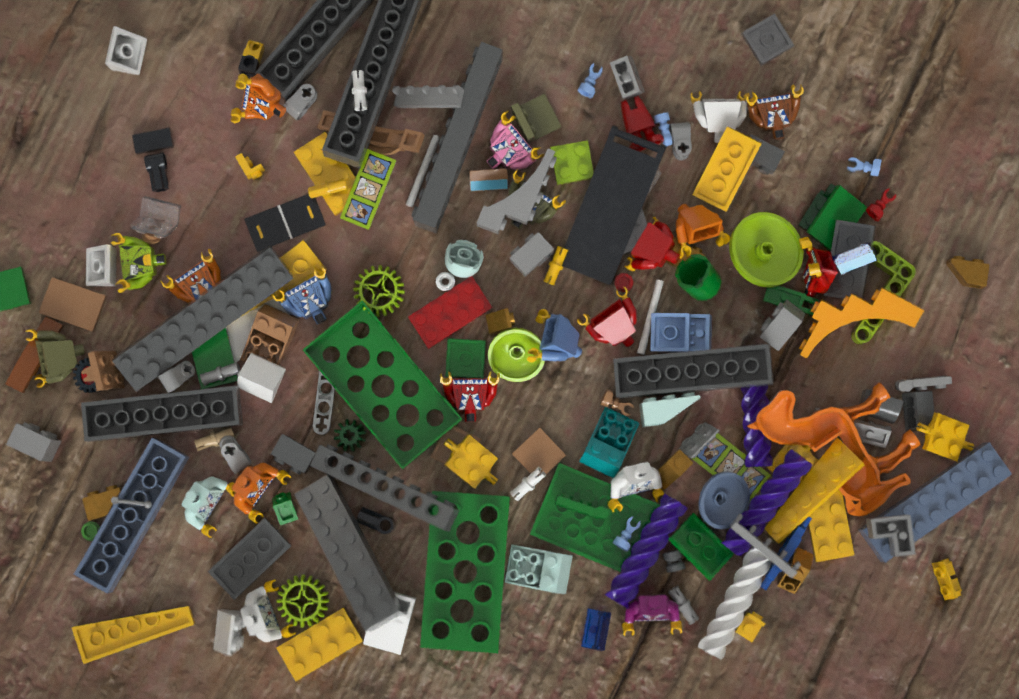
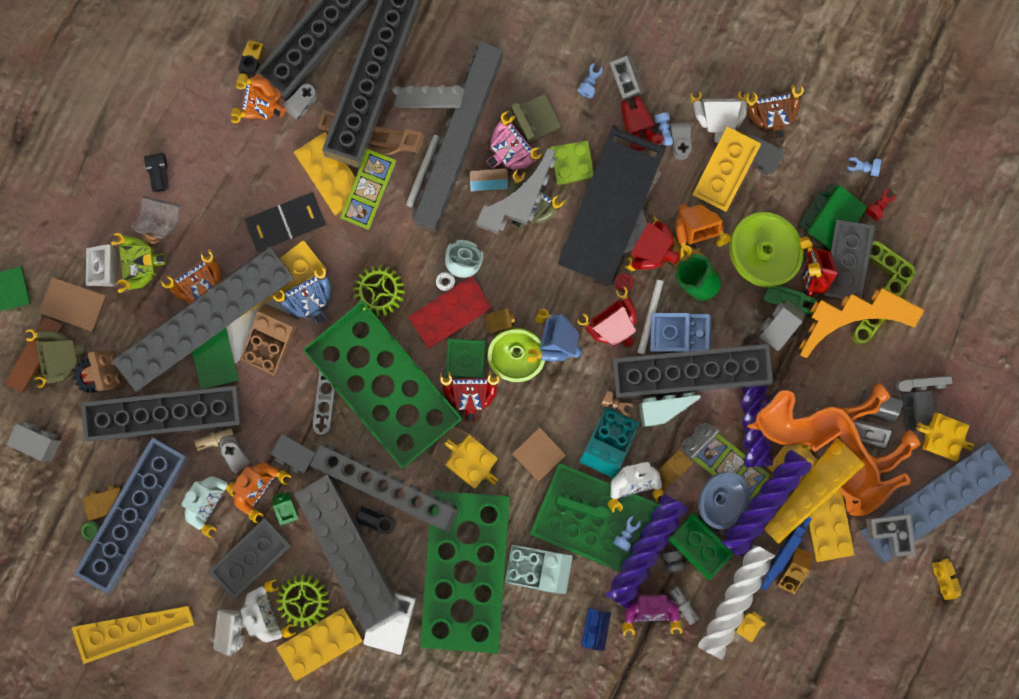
(115, 500): light grey hinge -> none
(125, 51): white slope -> none
(153, 141): black tile -> none
(176, 375): light grey piece -> none
(220, 373): light grey pin -> none
(246, 165): yellow bracket -> none
(260, 377): white slope -> none
(327, 188): yellow axle -> none
(346, 441): dark green gear -> none
(359, 90): white pin -> none
(528, 483): white pin -> none
(531, 254): light grey brick -> none
(555, 265): yellow pin -> none
(763, 547): light grey hinge -> none
(767, 39): flat silver plate -> none
(855, 258): slope -> none
(969, 273): pearl gold slope -> none

